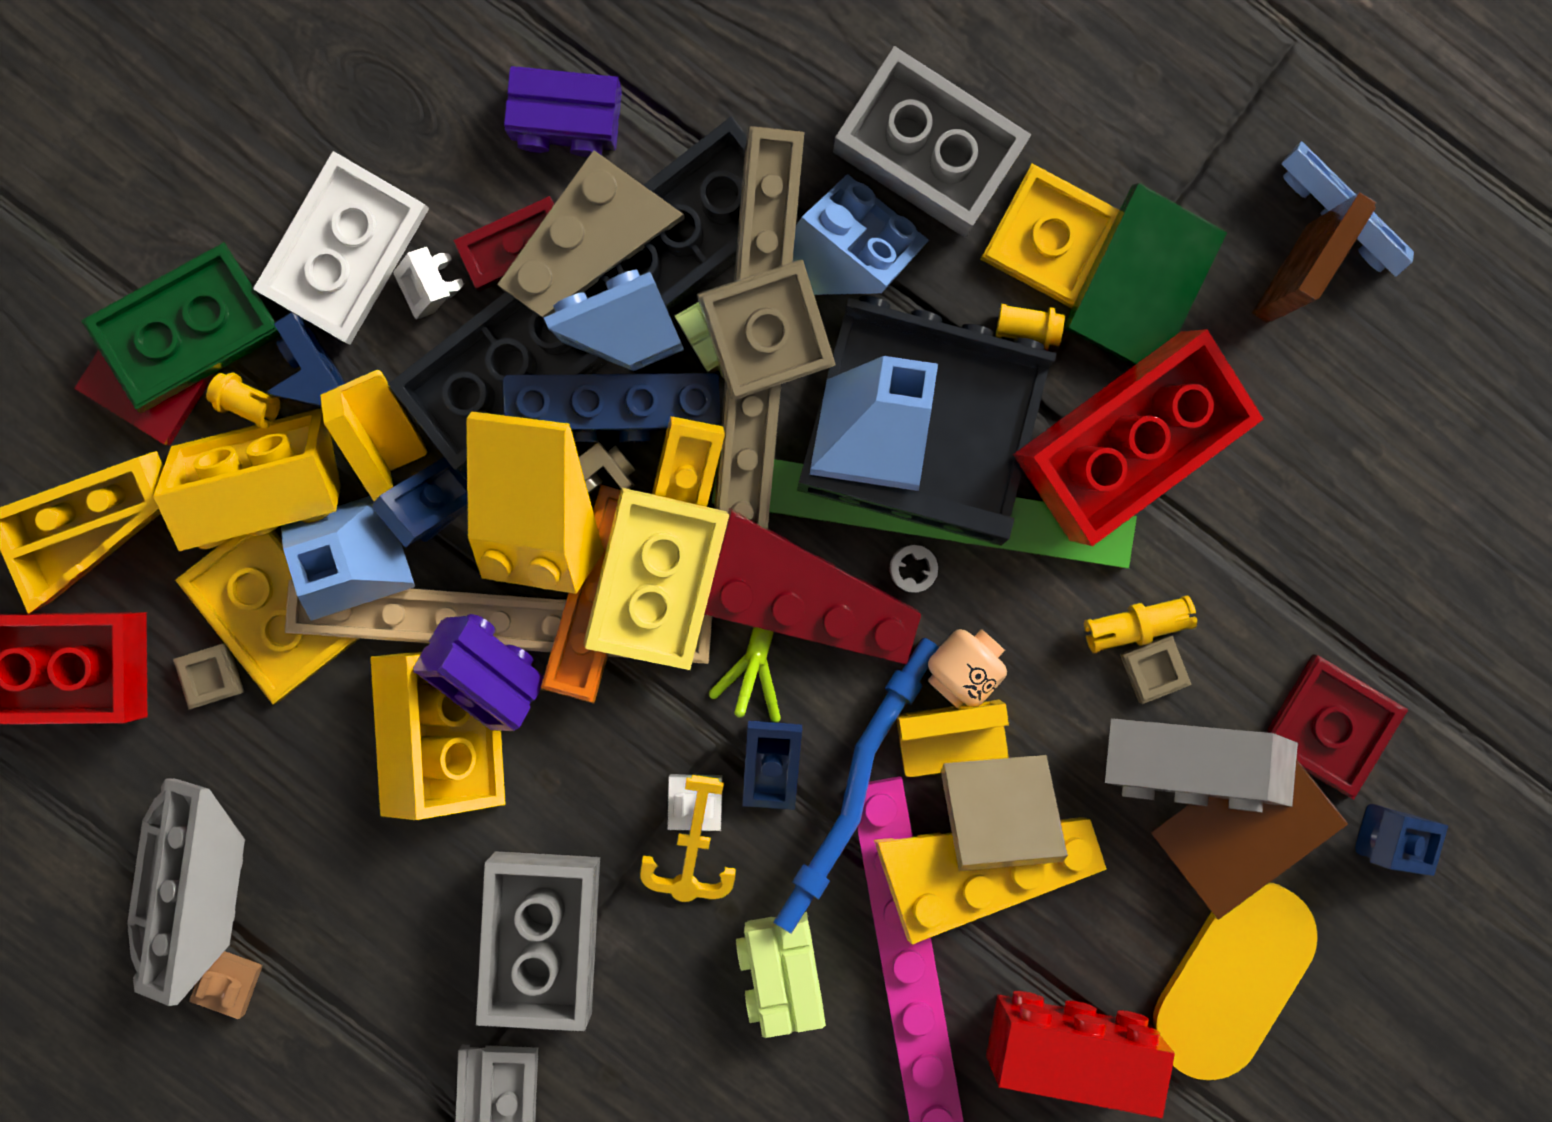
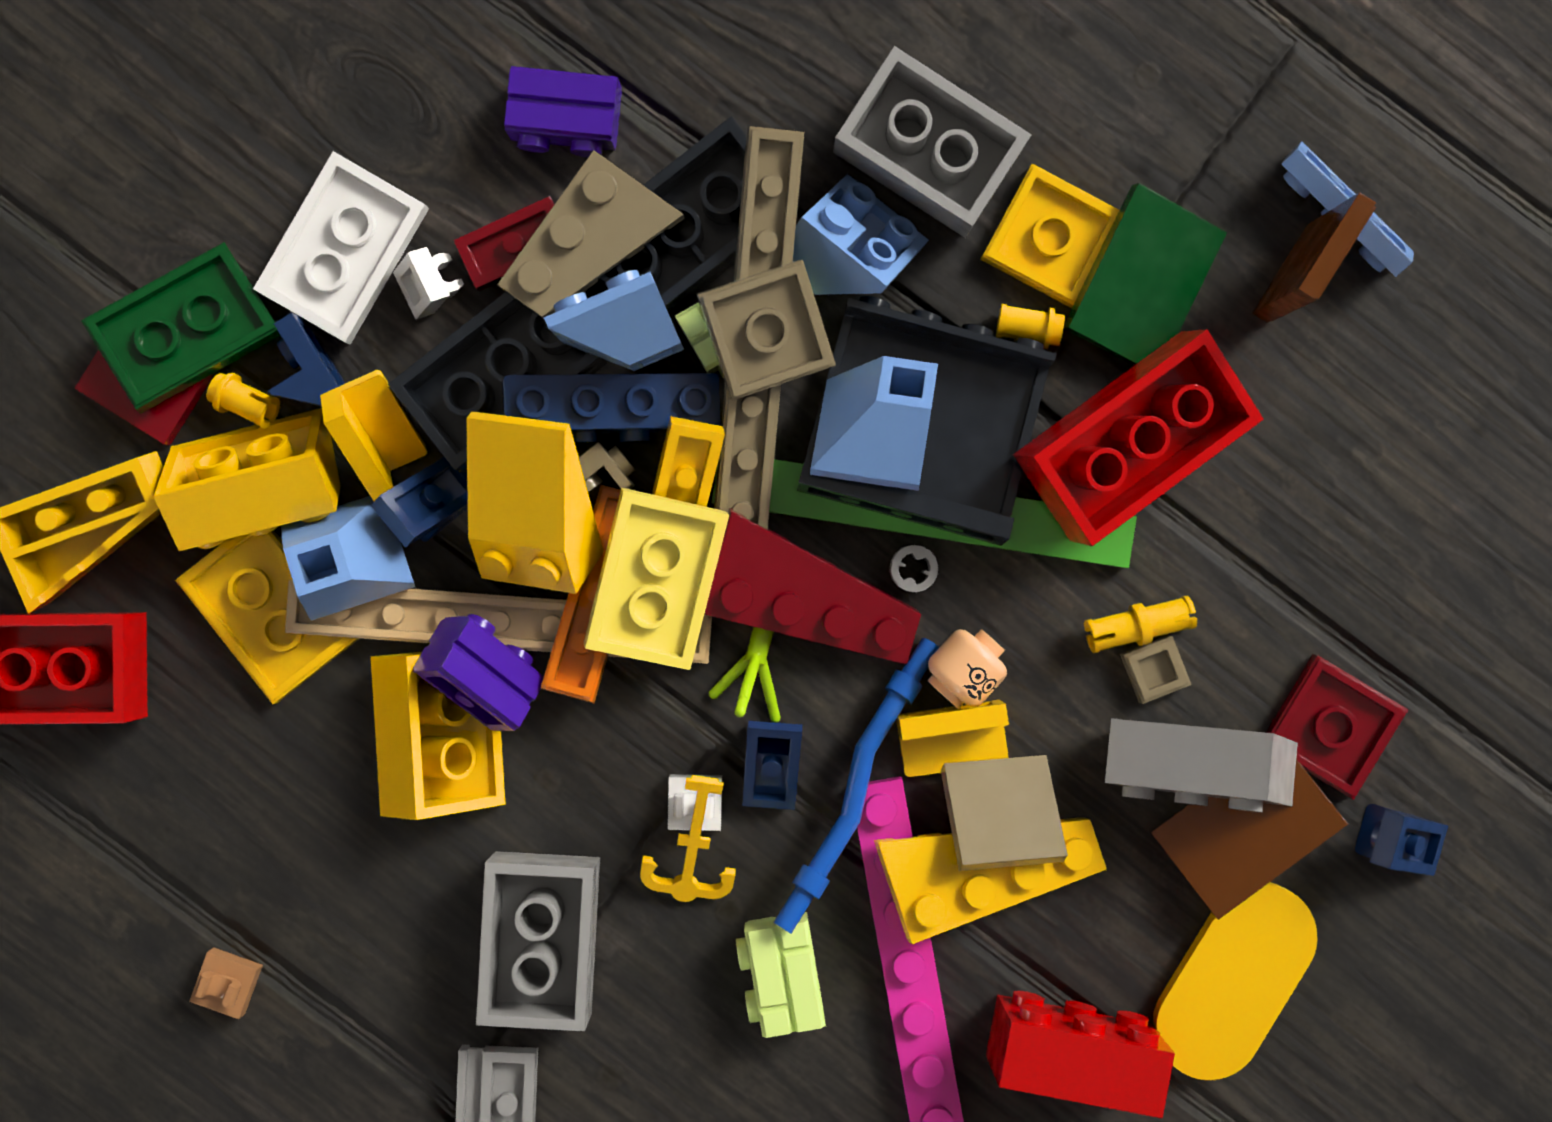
(182, 890): light grey wedge -> none
(208, 676): dark tan tile -> none

